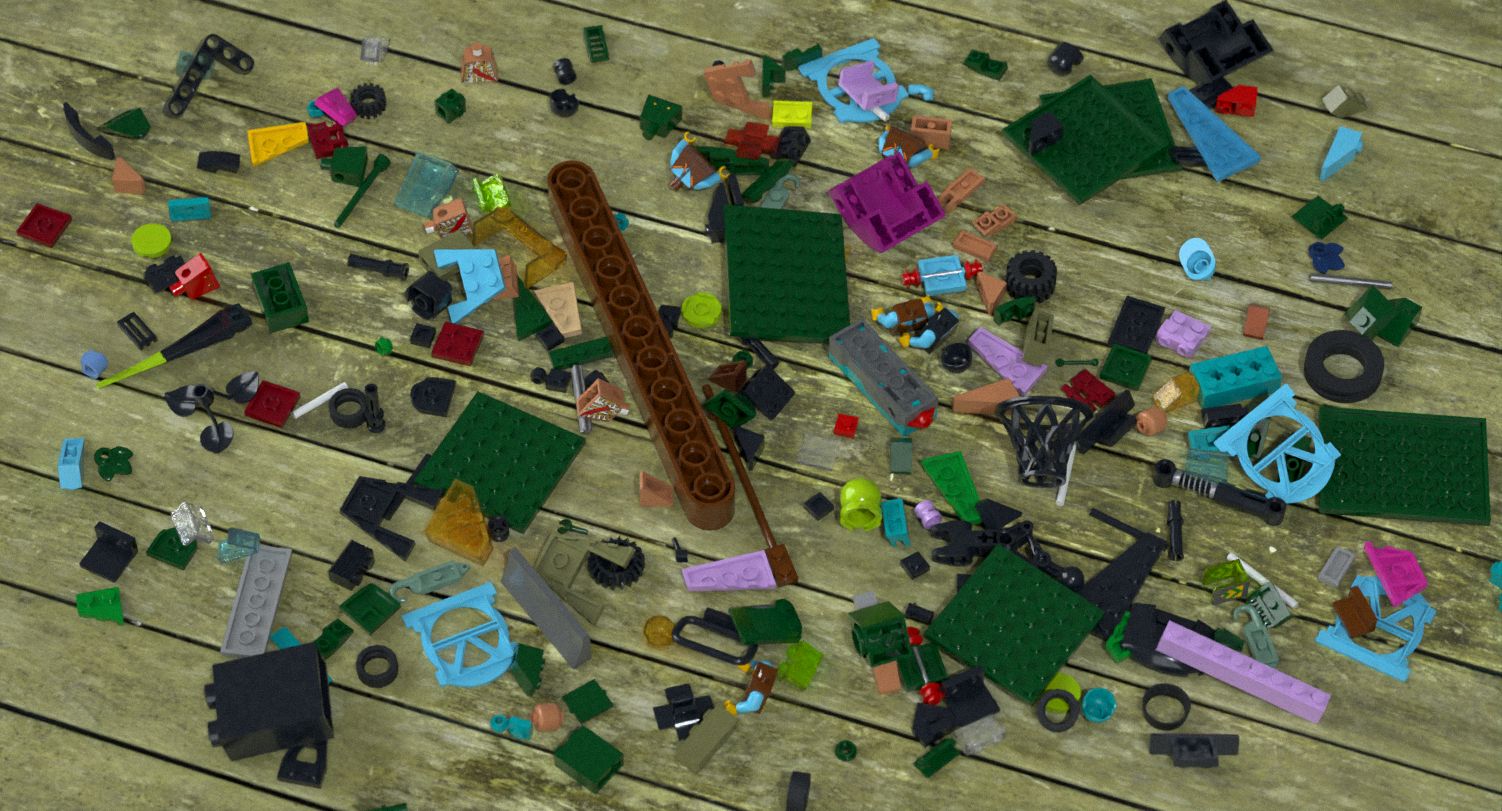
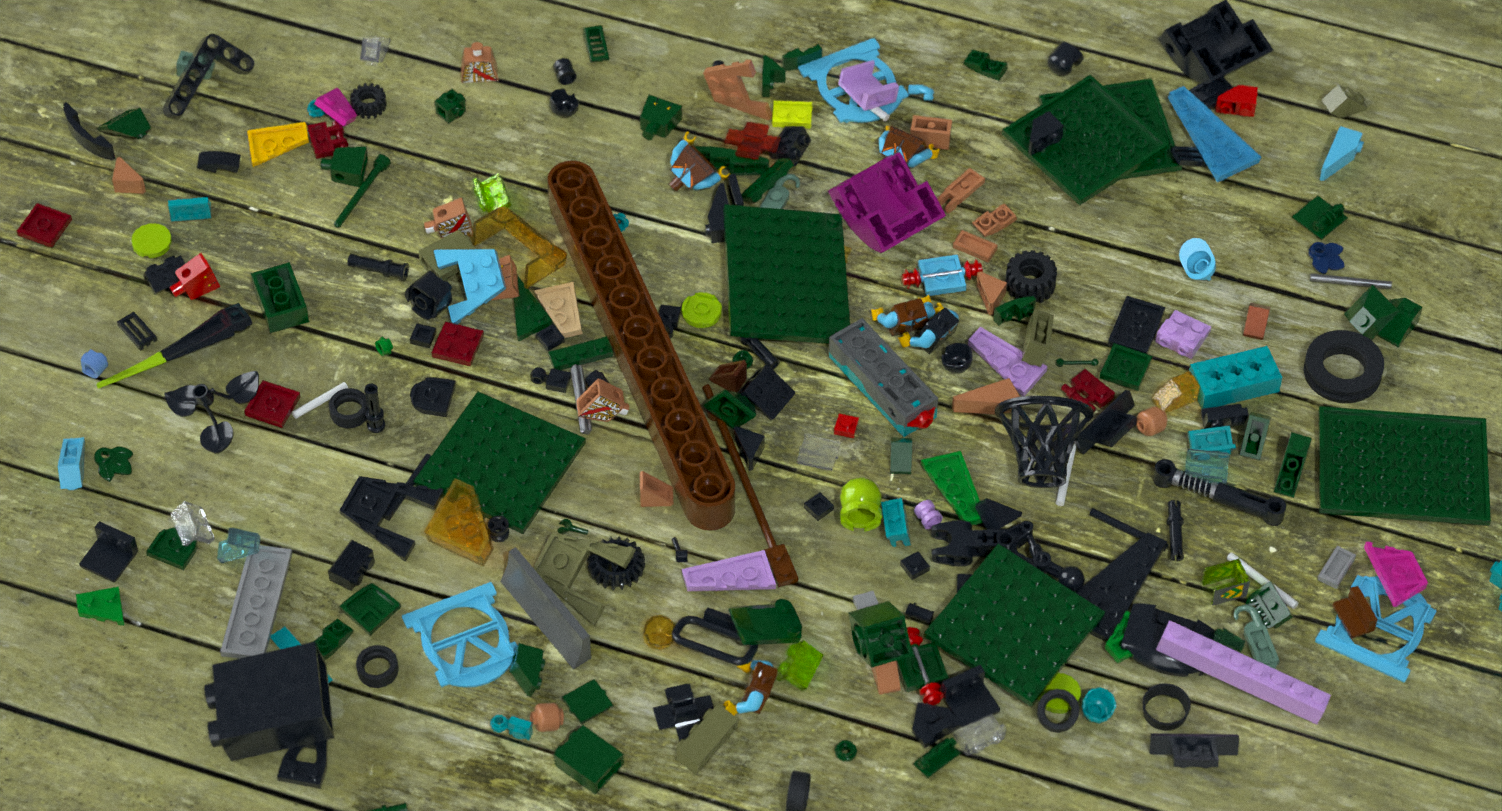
(426, 184): clear light blue slope -> none
(431, 579): sand green plate -> none
(1323, 460): medium azure window -> none

